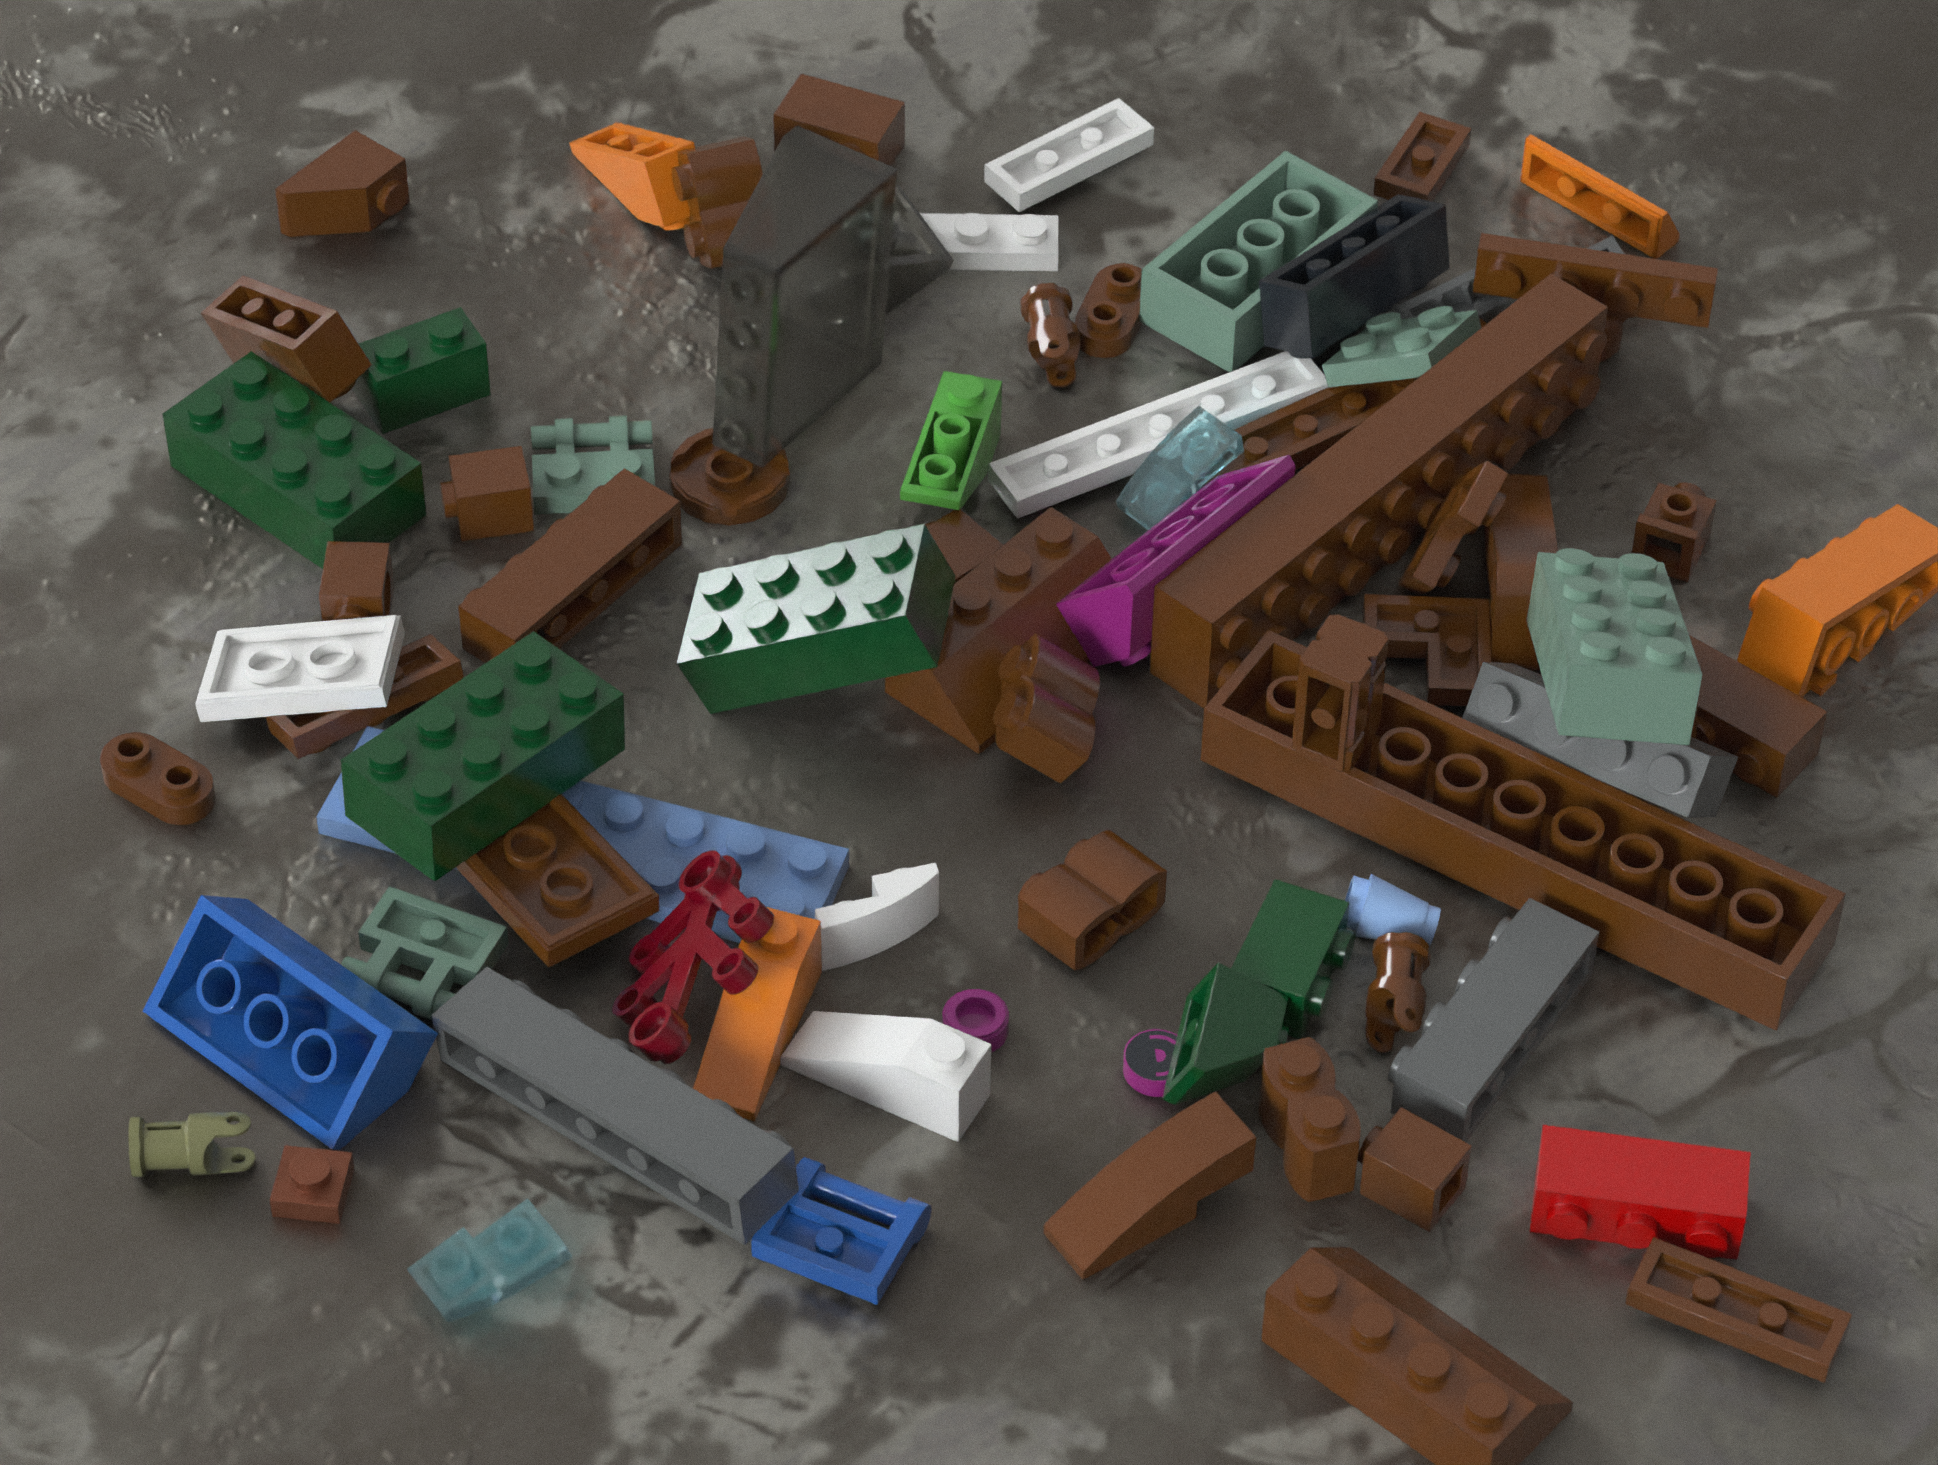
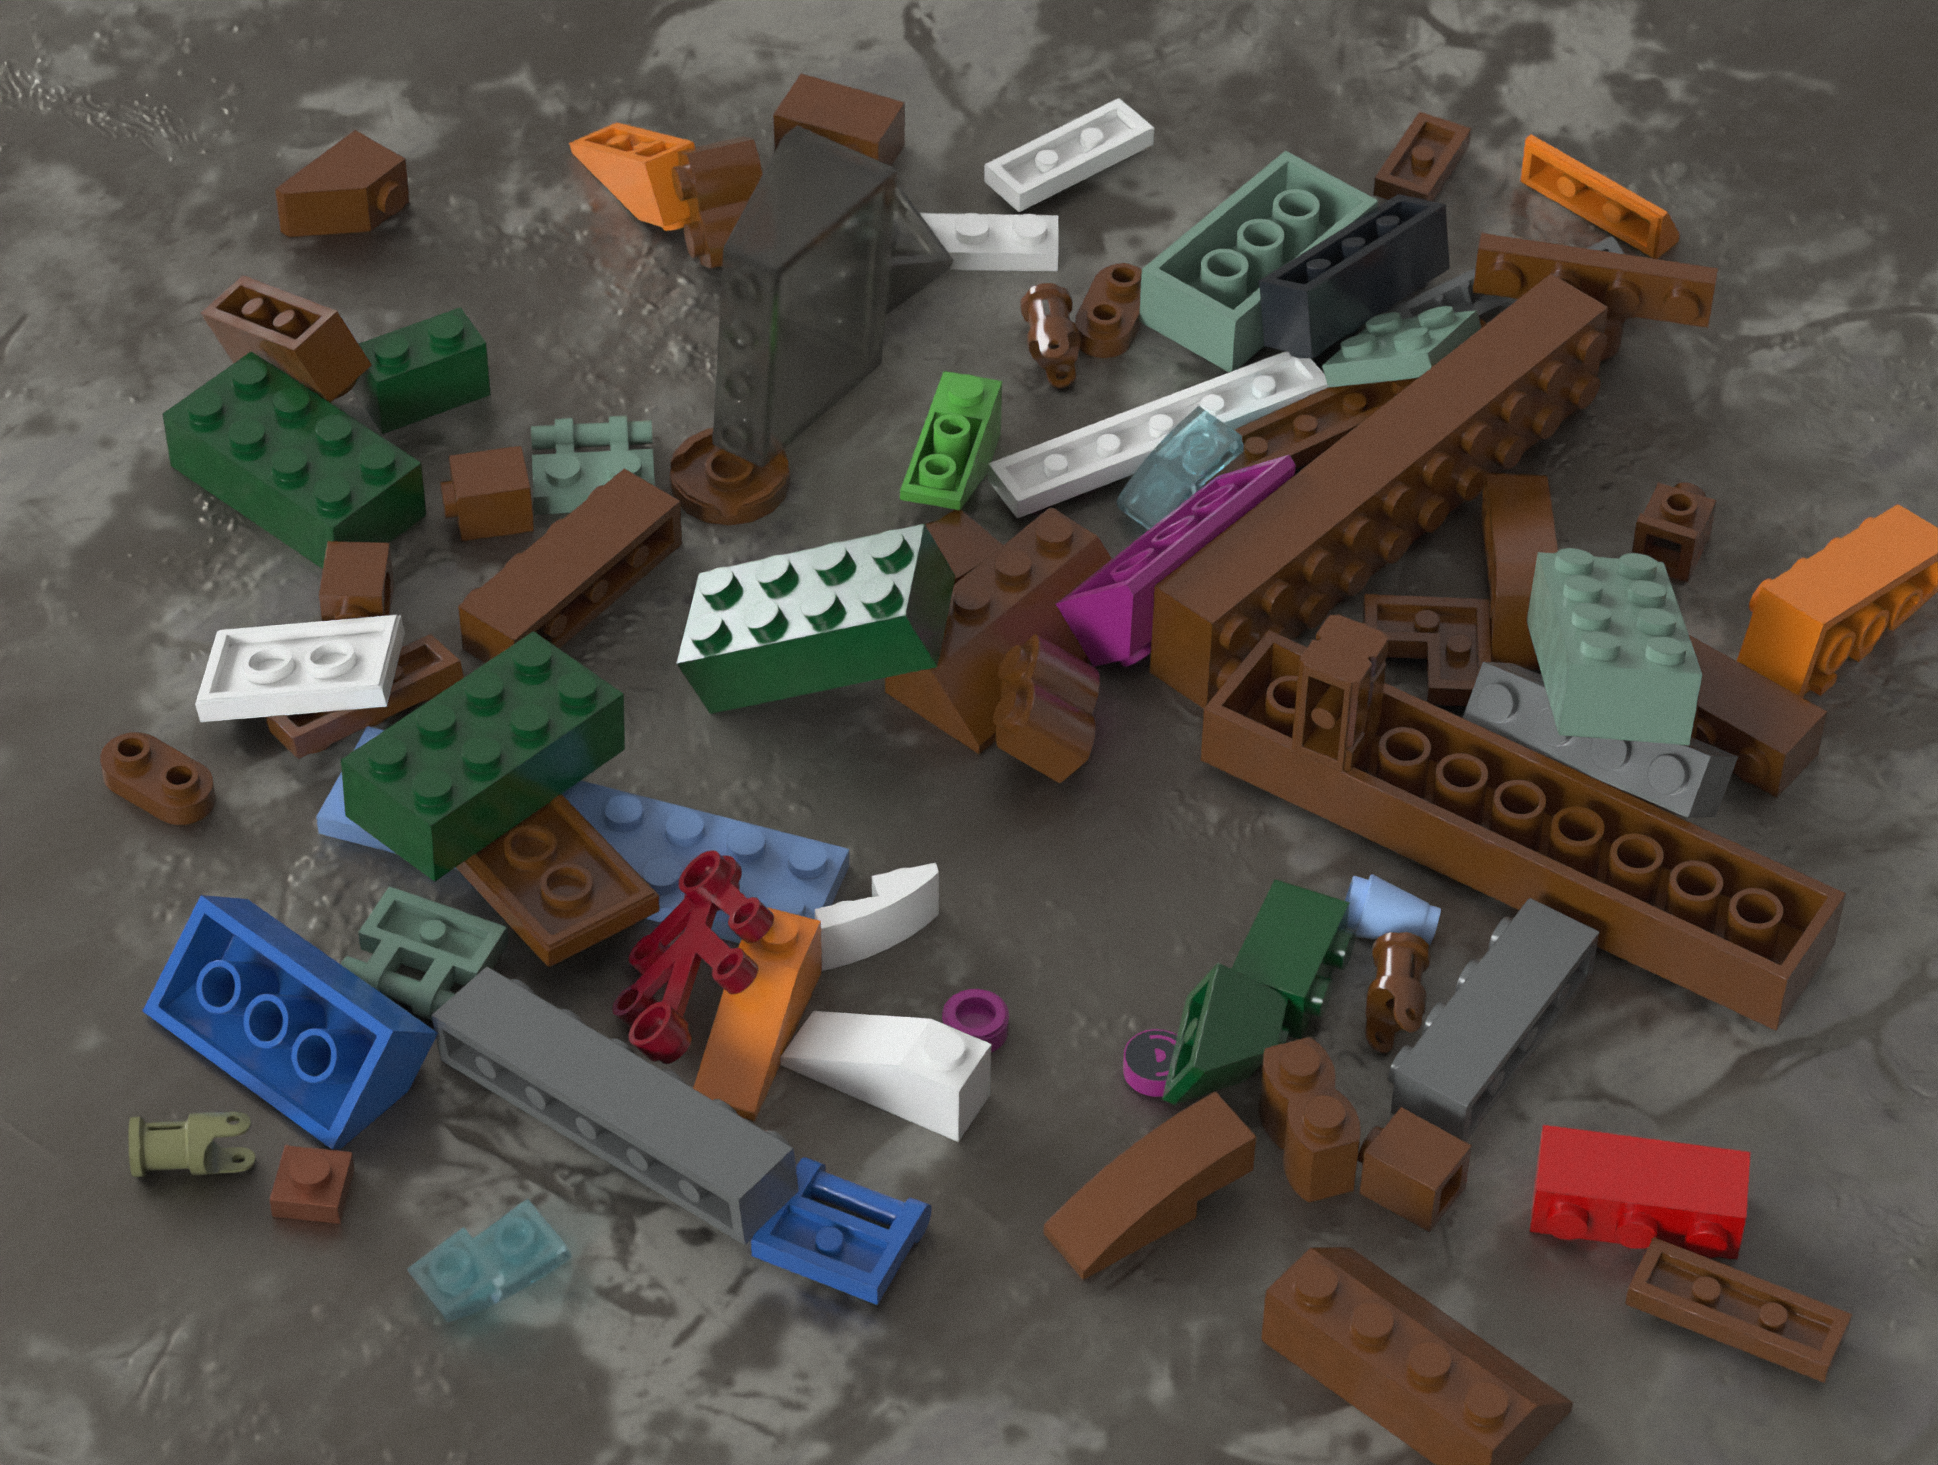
(1091, 899): reddish brown brick -> none
(1469, 503): reddish brown plate -> none

